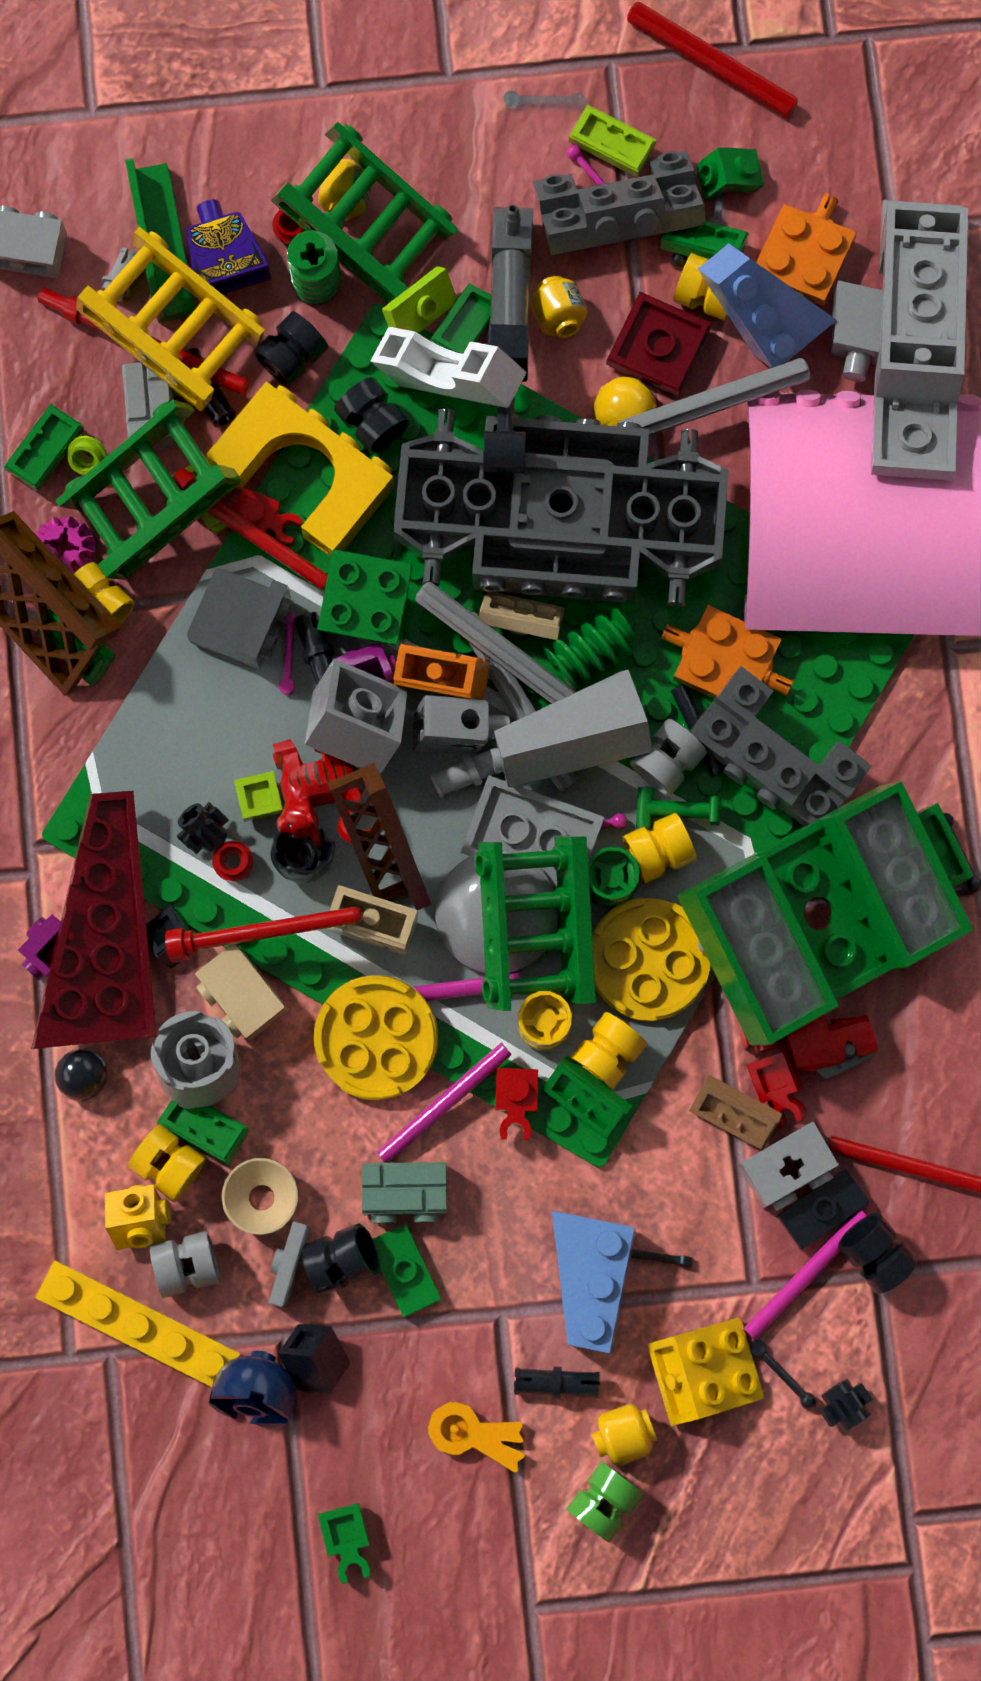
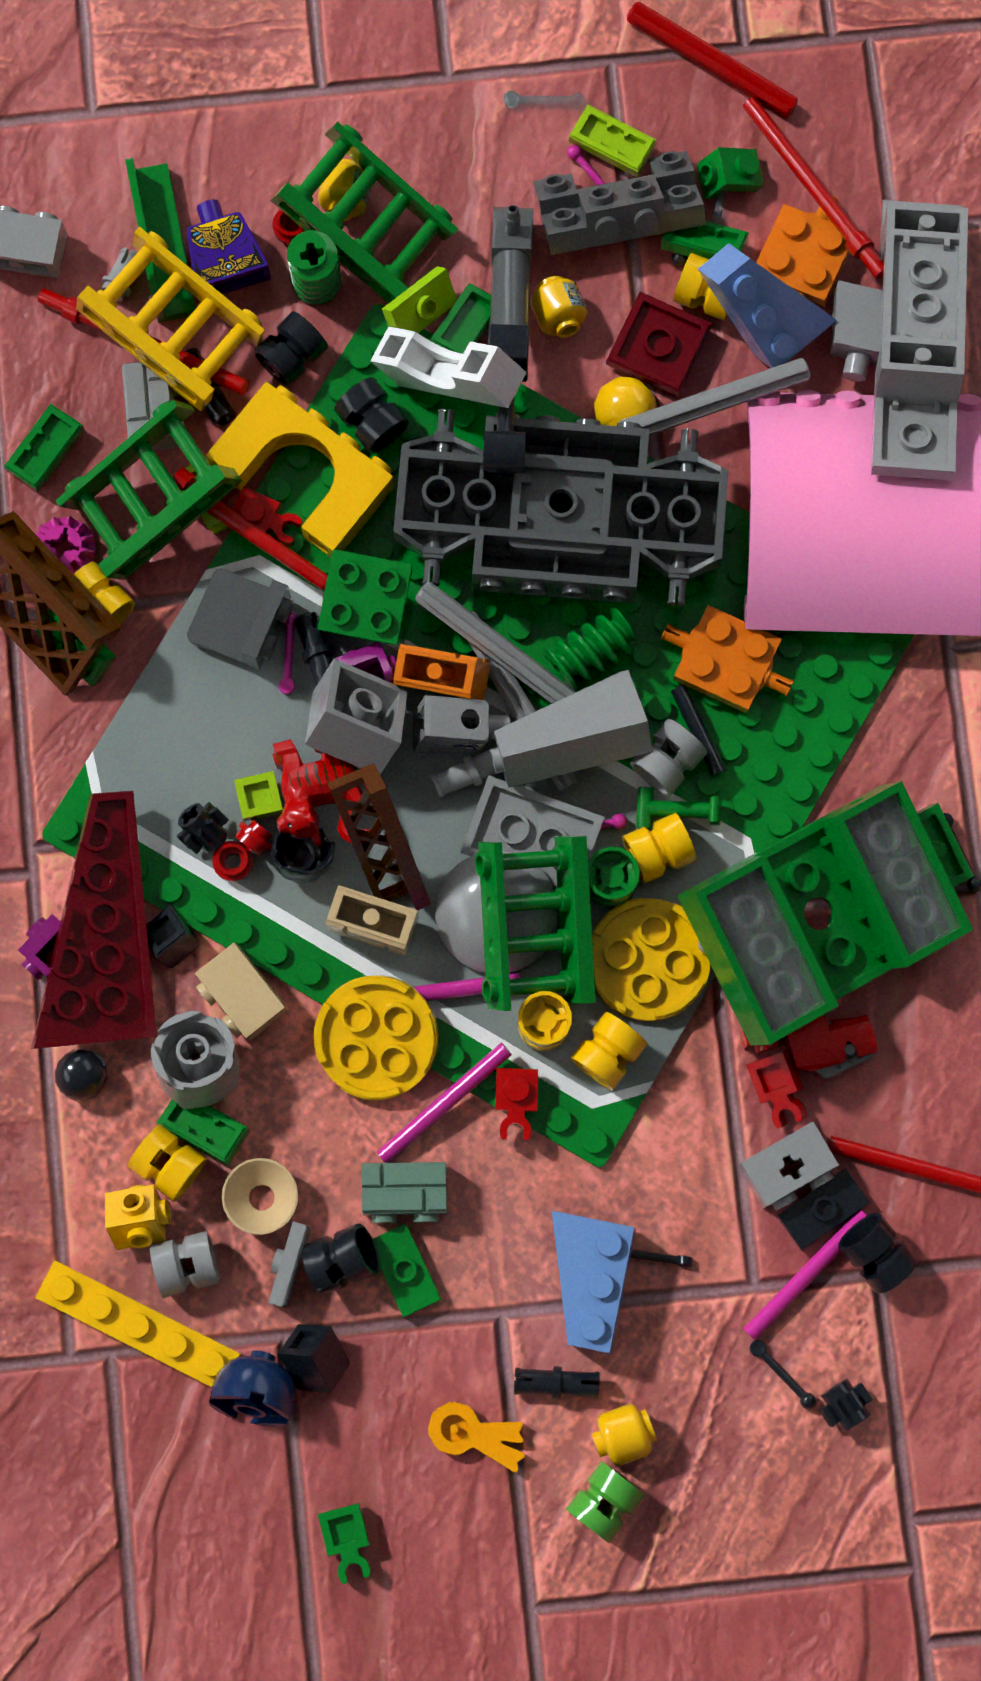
(79, 460): lime plate -> none
(184, 943): red piece -> none
(254, 837): none -> red plate
(521, 615): tan plate -> none
(587, 1097): green plate -> none
(705, 1371): yellow bracket -> none
(735, 1112): medium nougat plate -> none
(768, 761): dark grey bracket -> none
(857, 241): none -> red bar

